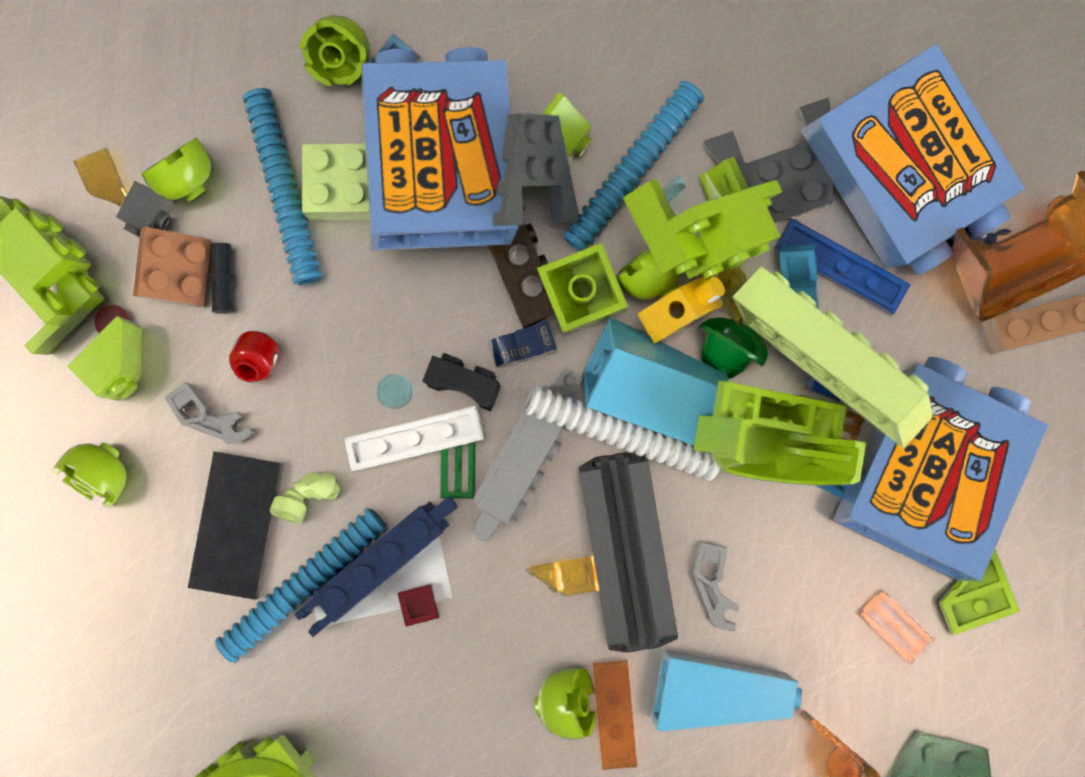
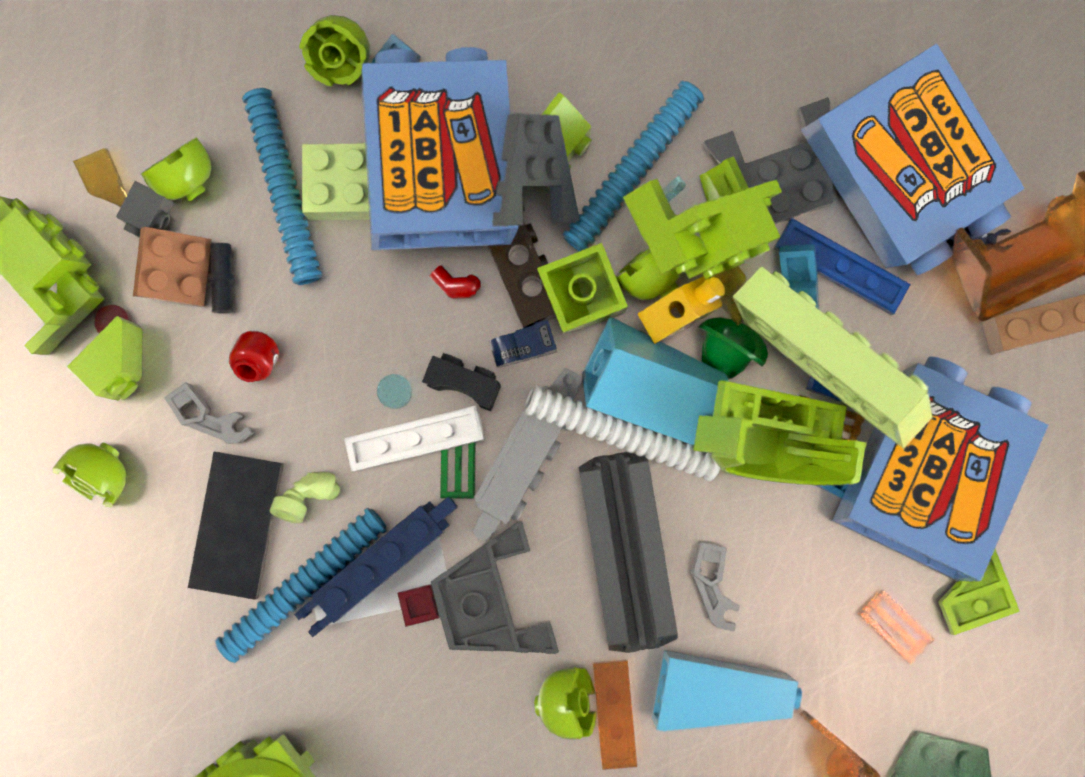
(455, 287): none -> red arm
(475, 603): none -> dark grey wing
(567, 576): clear yellow slope -> none

